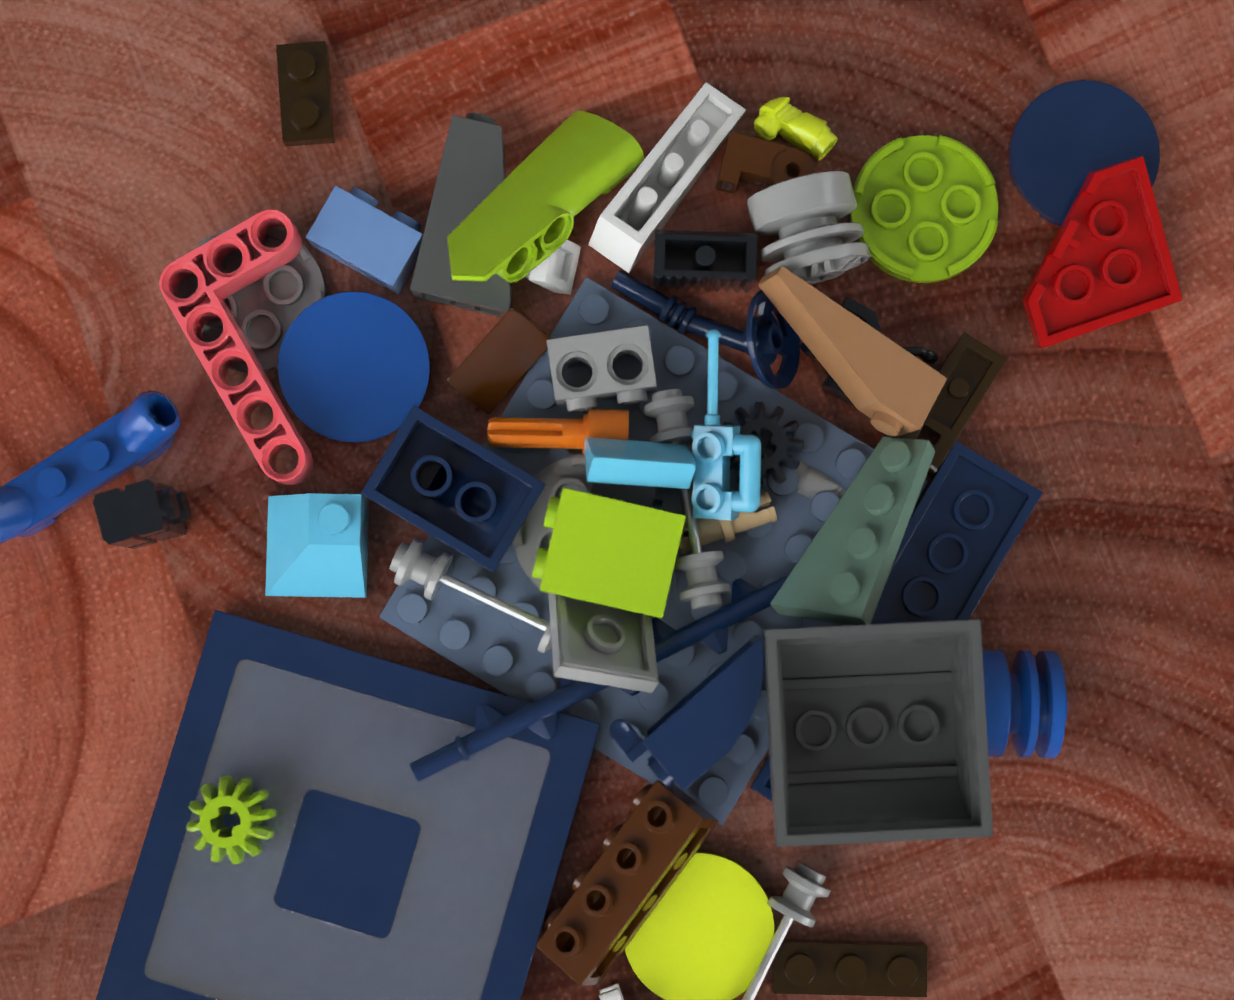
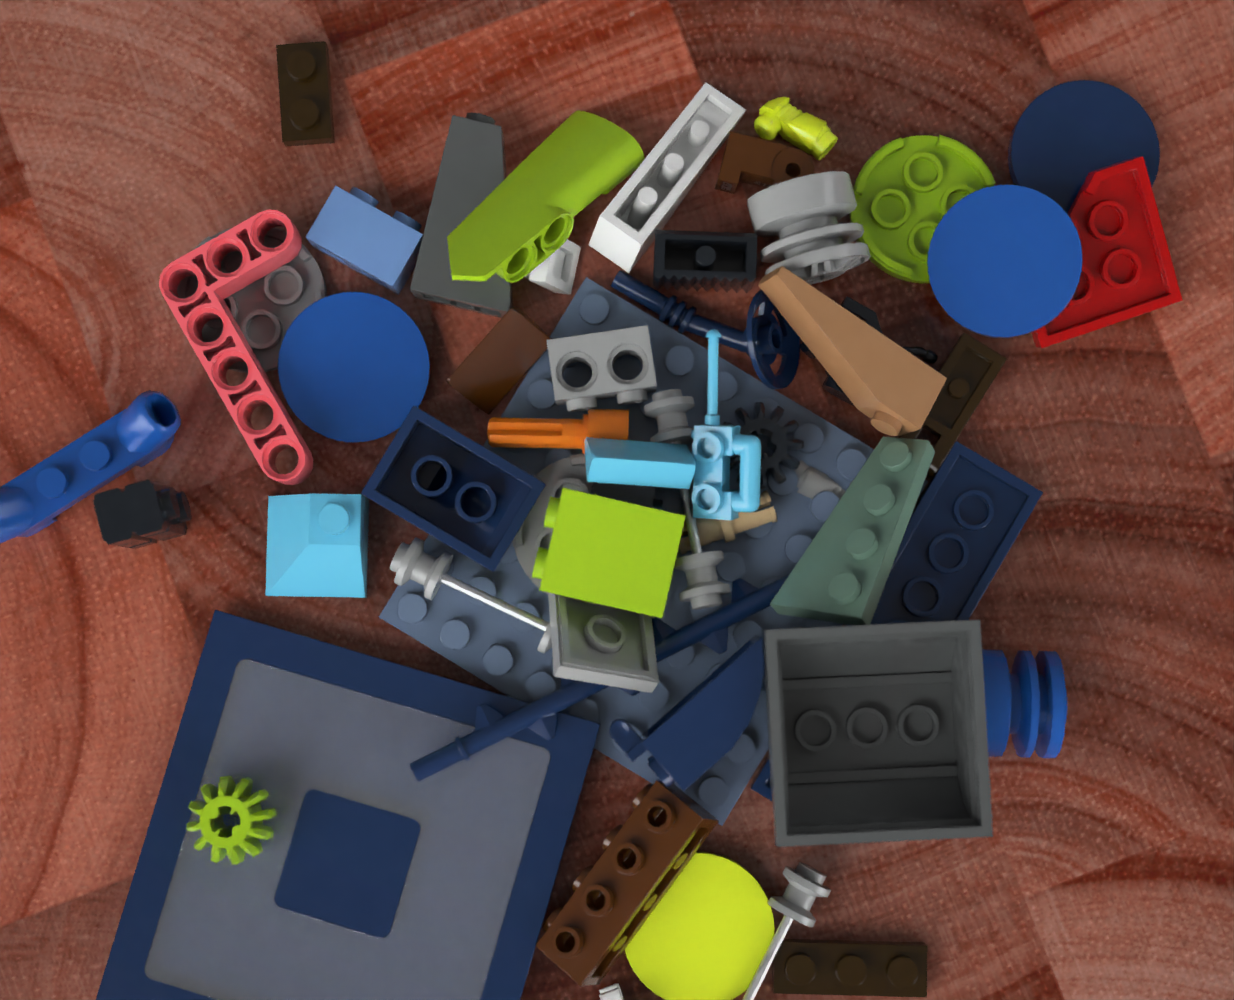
(1005, 261): none -> blue tile

